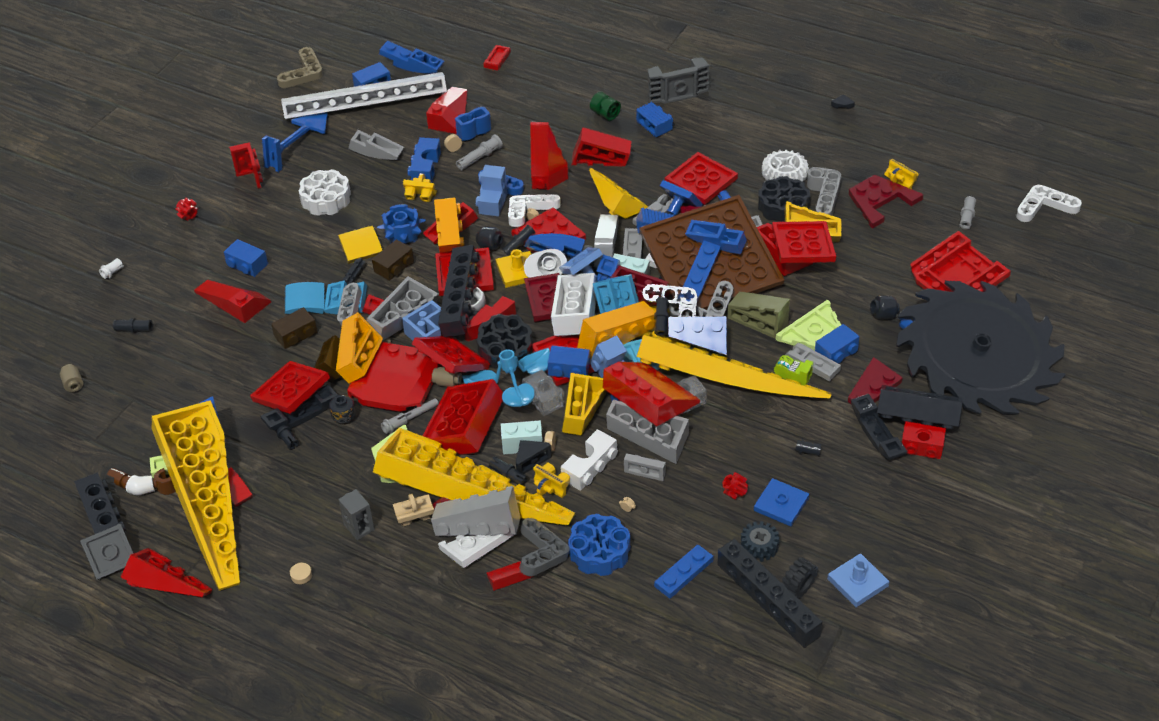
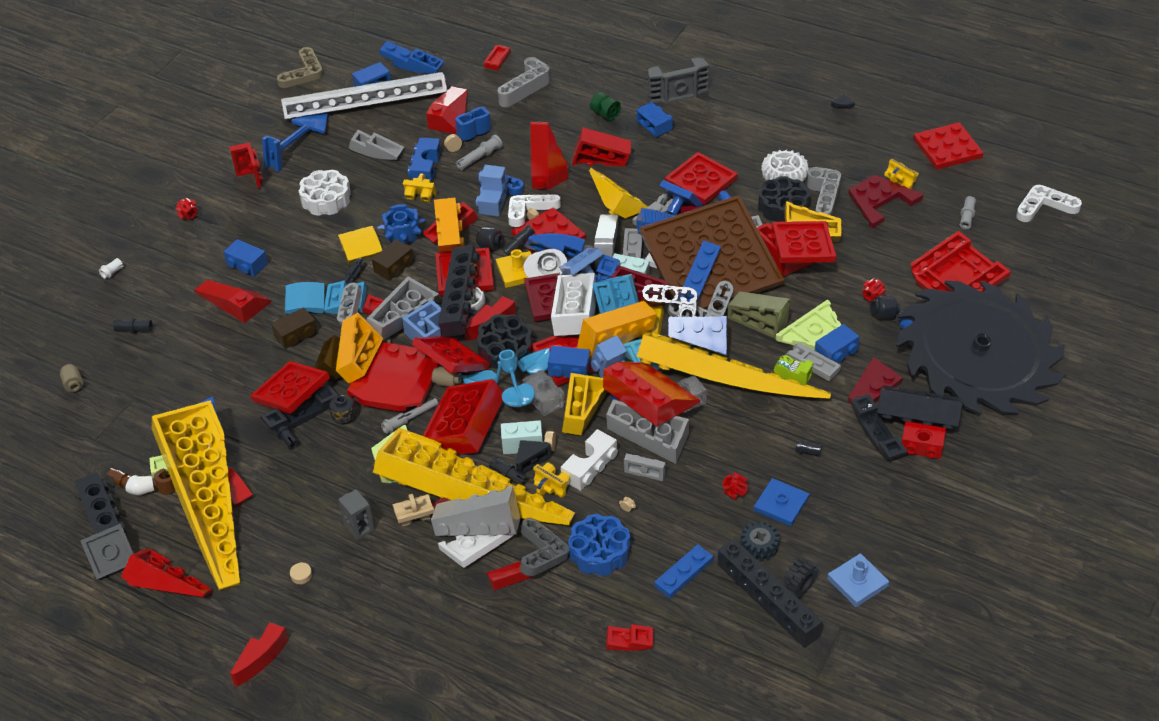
(259, 654): none -> red slope
(534, 78): none -> light grey beam
(630, 639): none -> red slope
(661, 316): black pin -> none
(717, 233): blue slope -> none
(872, 289): none -> red gear
(948, 145): none -> red plate

